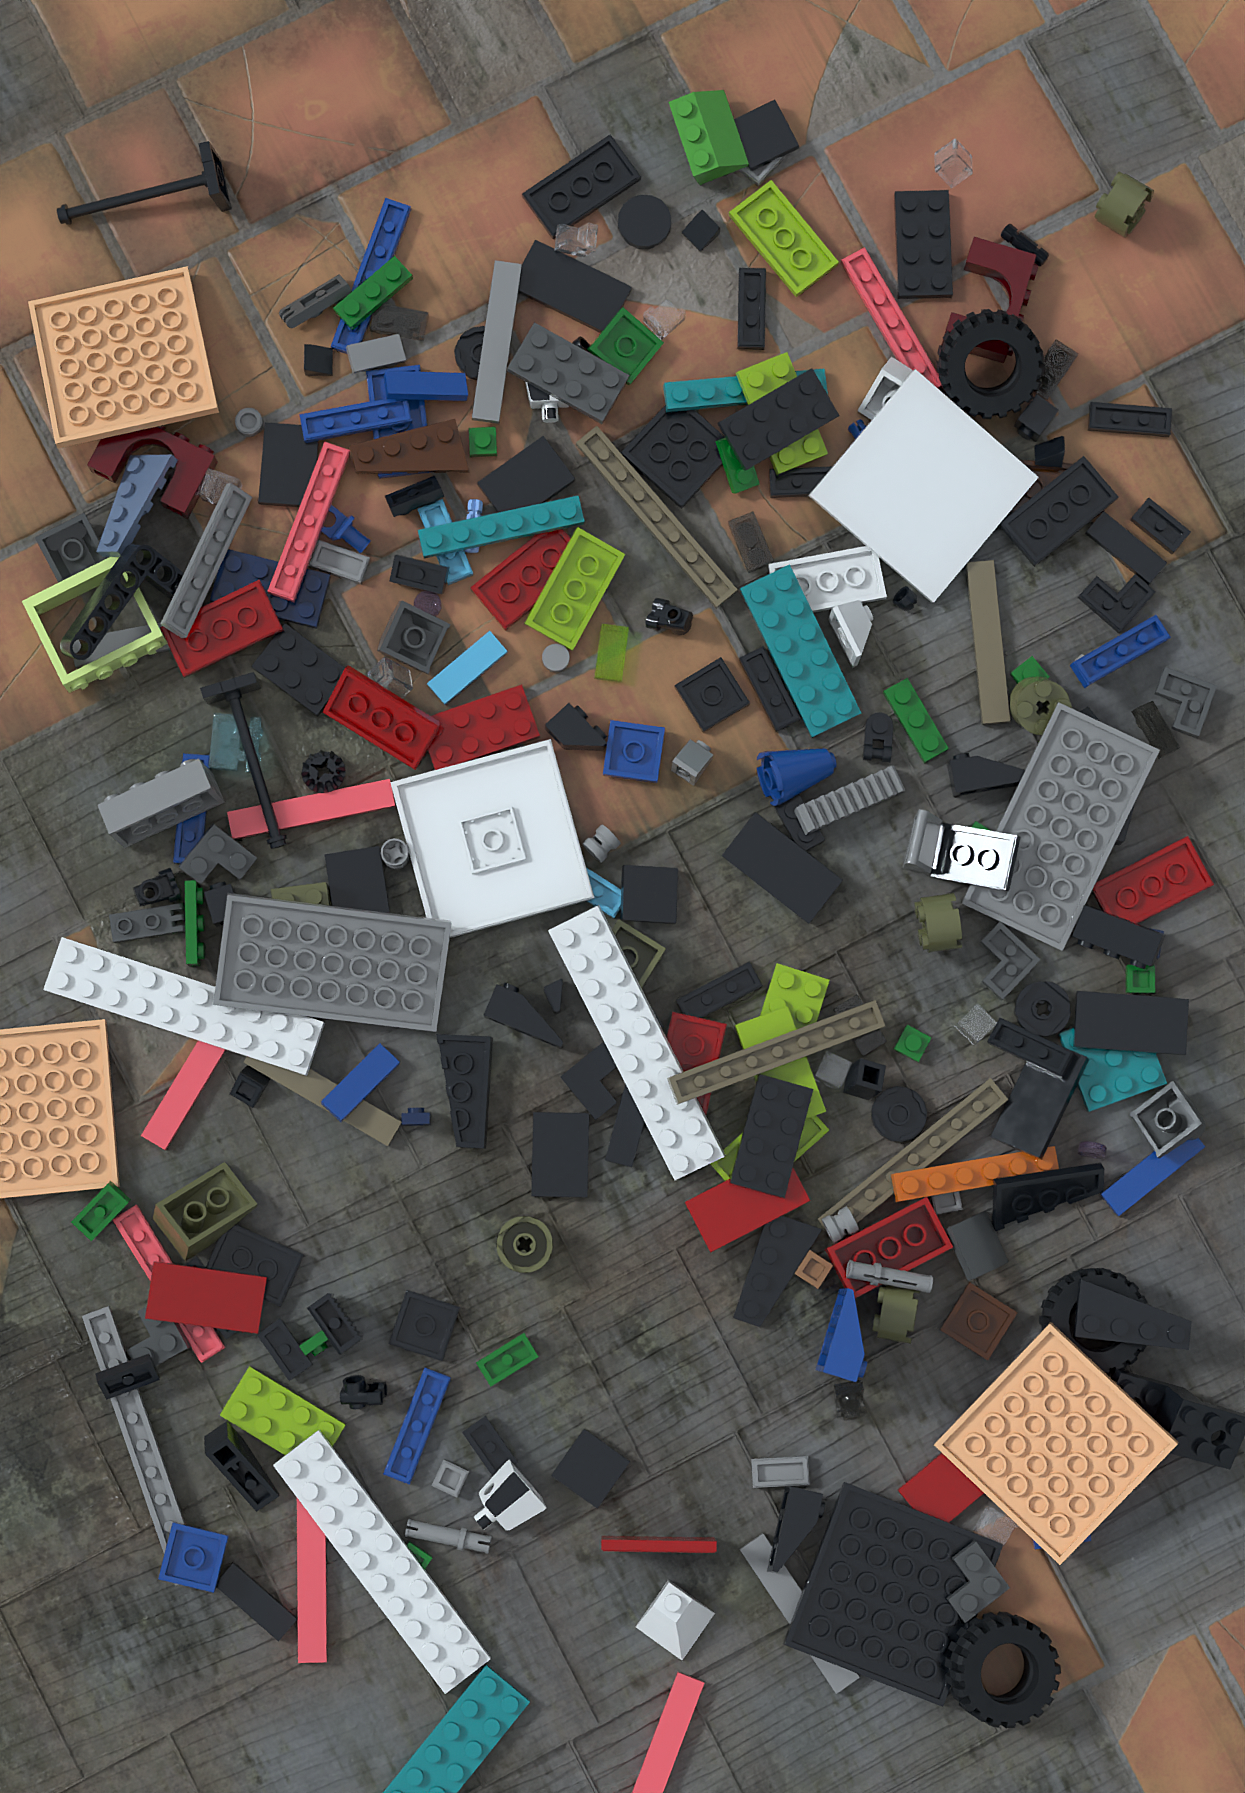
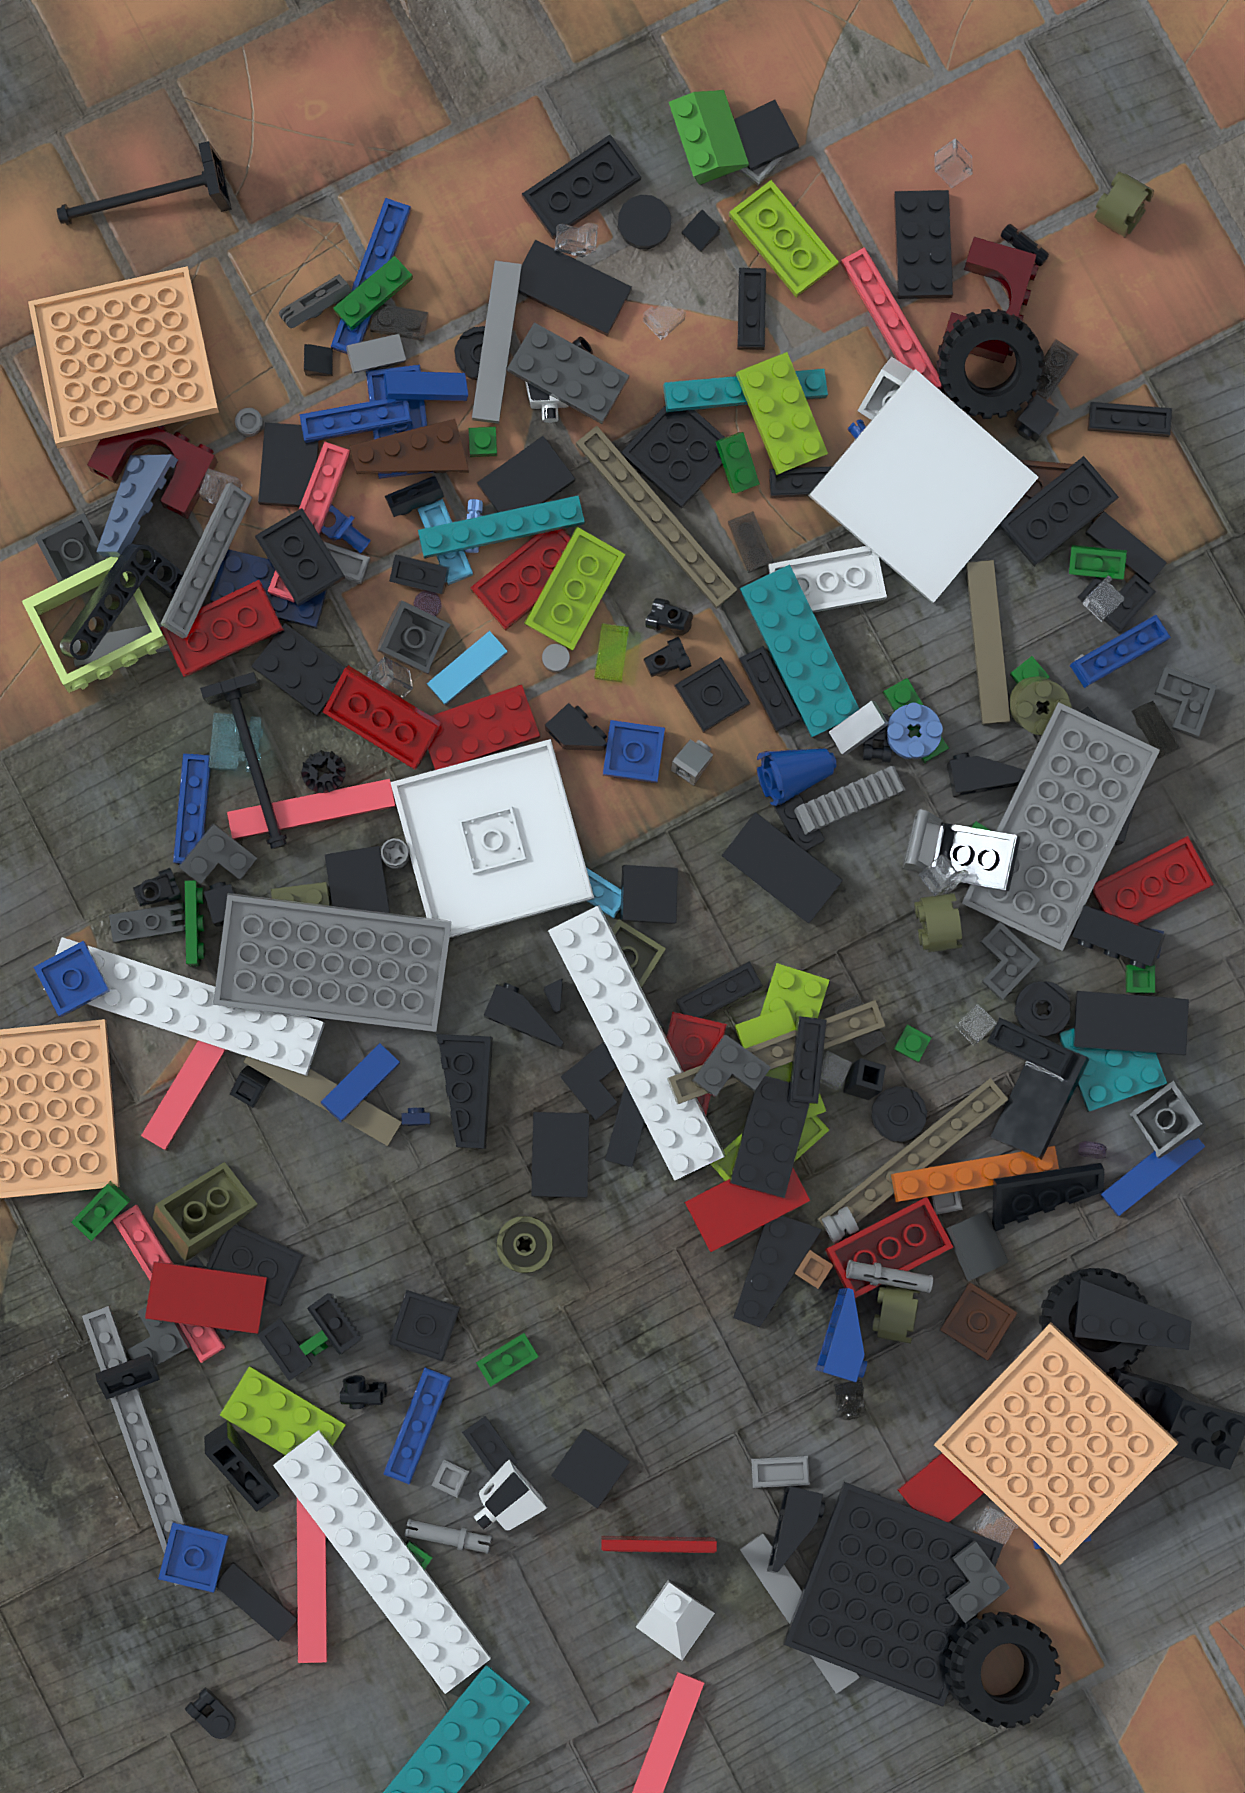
(71, 979): none -> blue plate
(160, 802): light grey brick -> none
(220, 1722): none -> black plate
(300, 557): none -> black tile
(601, 843): light grey wheel -> none
(626, 344): green plate -> none
(674, 657): none -> black plate
(726, 1060): none -> dark grey plate
(778, 419): black plate -> none
(807, 1060): none -> black tile
(852, 626): white slope -> none
(858, 727): none -> tile
(905, 599): black hinge -> none
(914, 747): none -> medium blue plate
(942, 876): none -> clear panel
(1050, 453): black slope -> none
(1097, 562): none -> green plate
(1103, 599): none -> clear panel
(1160, 526): black plate -> none

